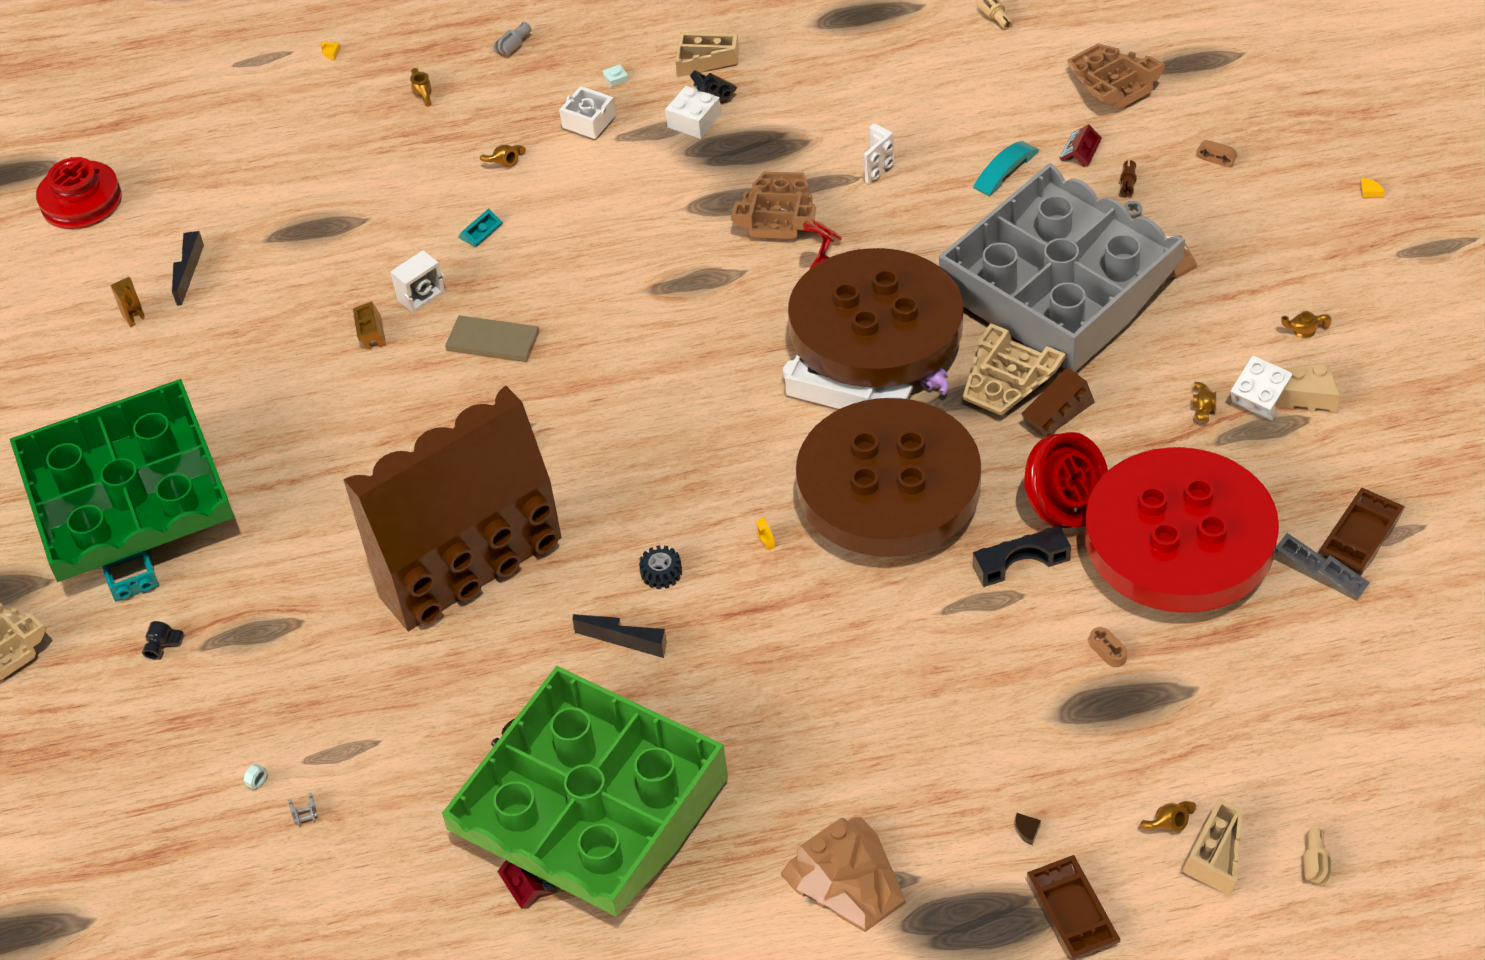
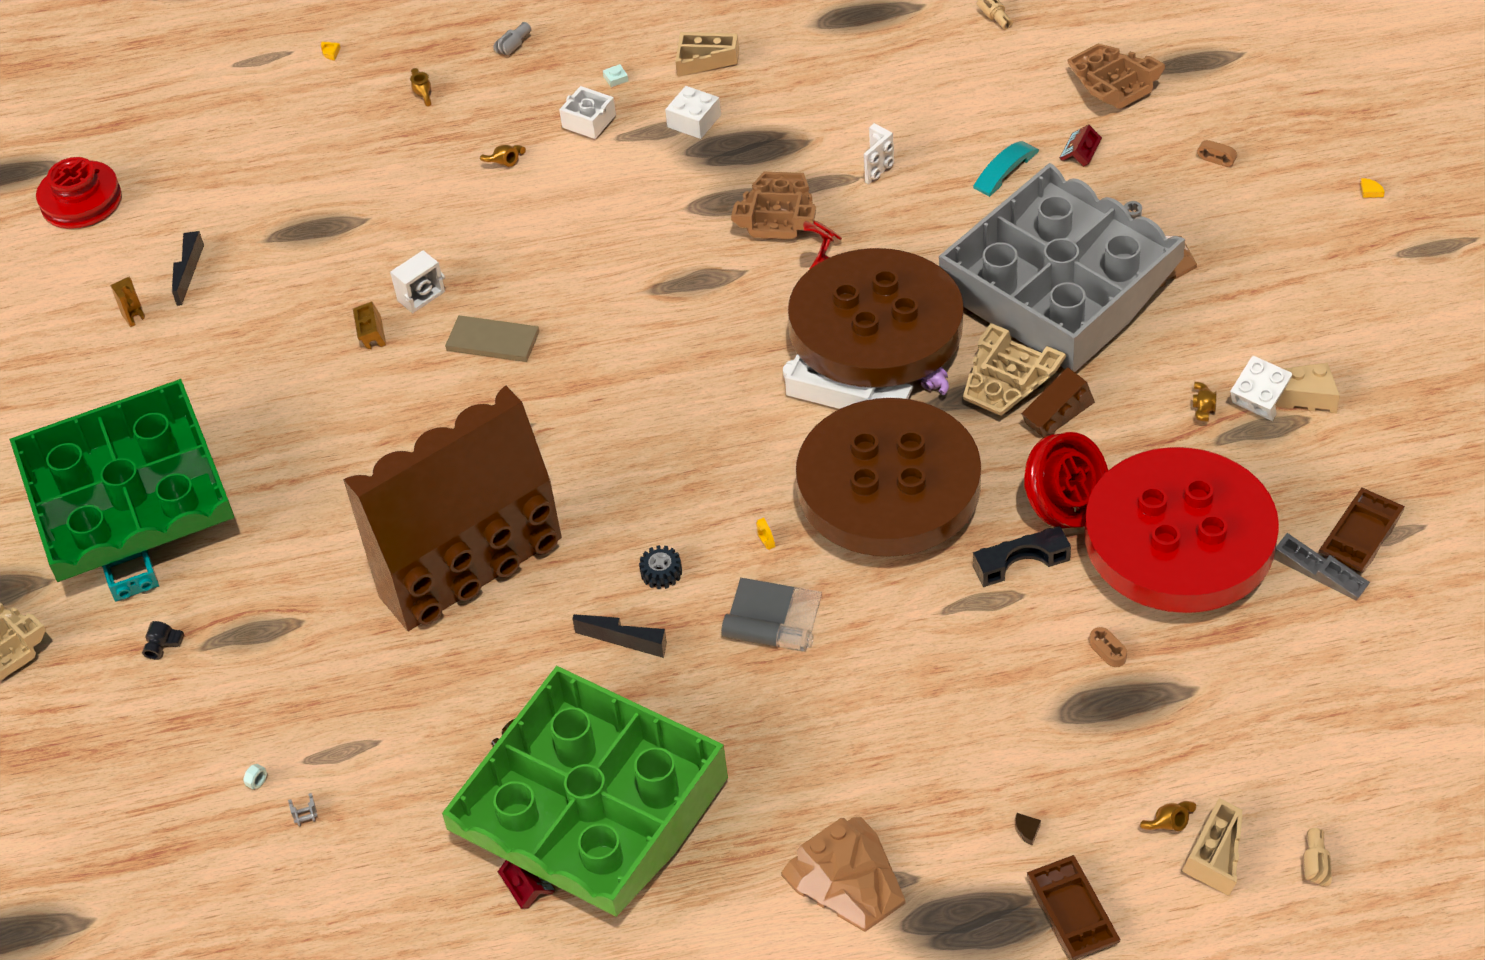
(480, 228): teal slope -> none
(713, 85): black bracket -> none
(772, 615): none -> dark grey door
(1128, 178): reddish brown pin -> none
(1305, 323): pearl gold piece -> none

